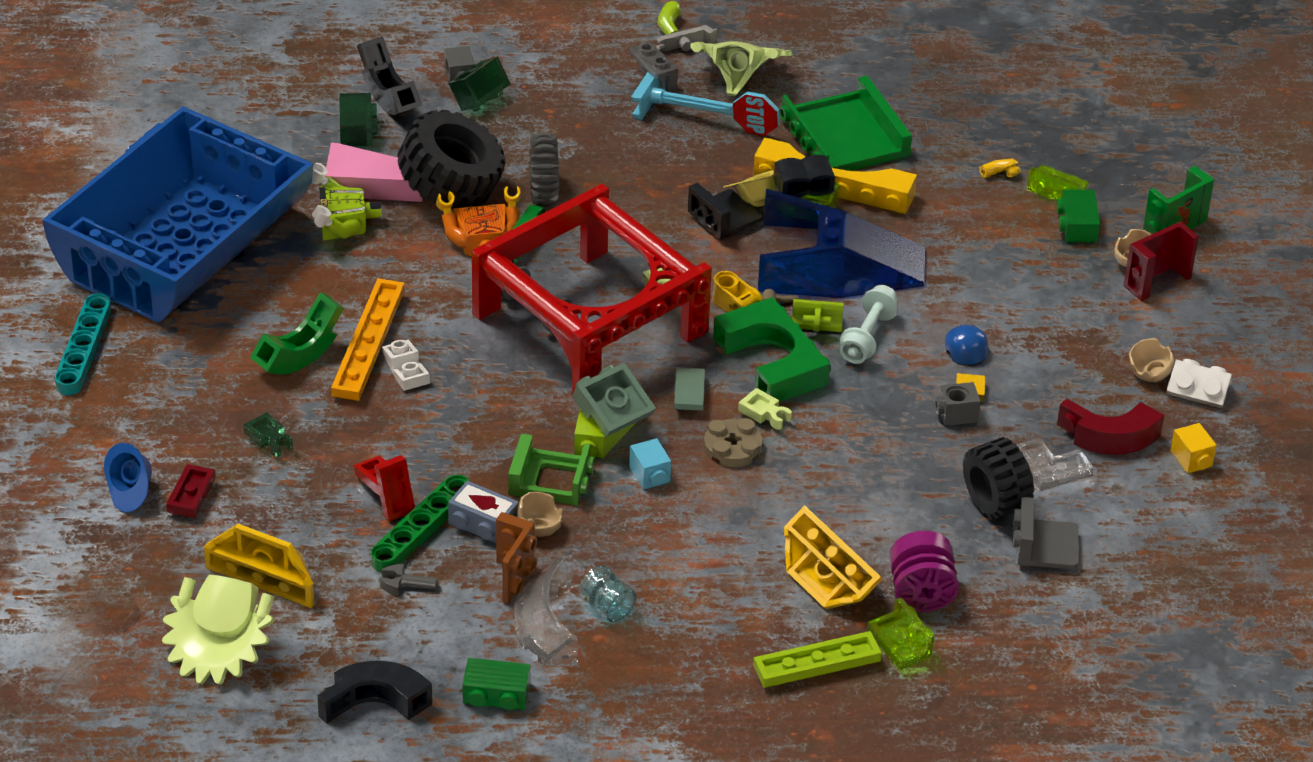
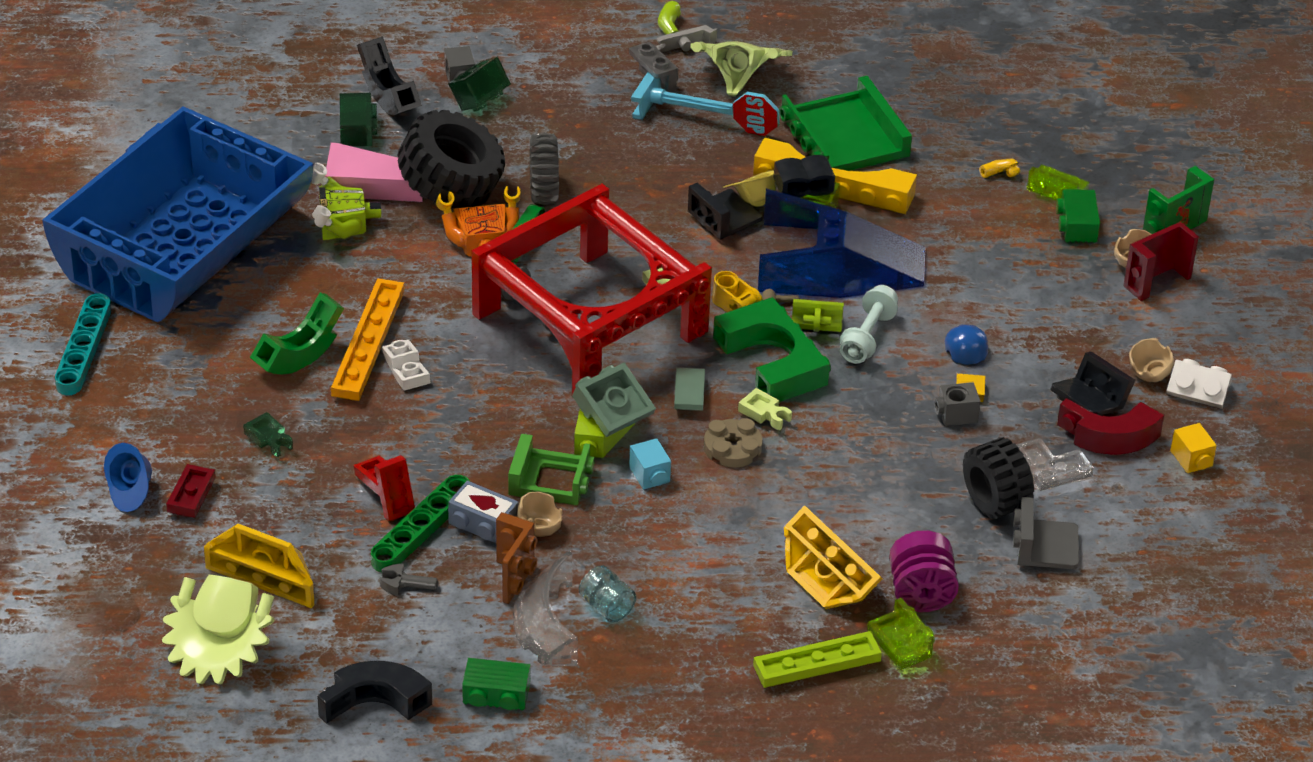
(1096, 386): none -> black bracket

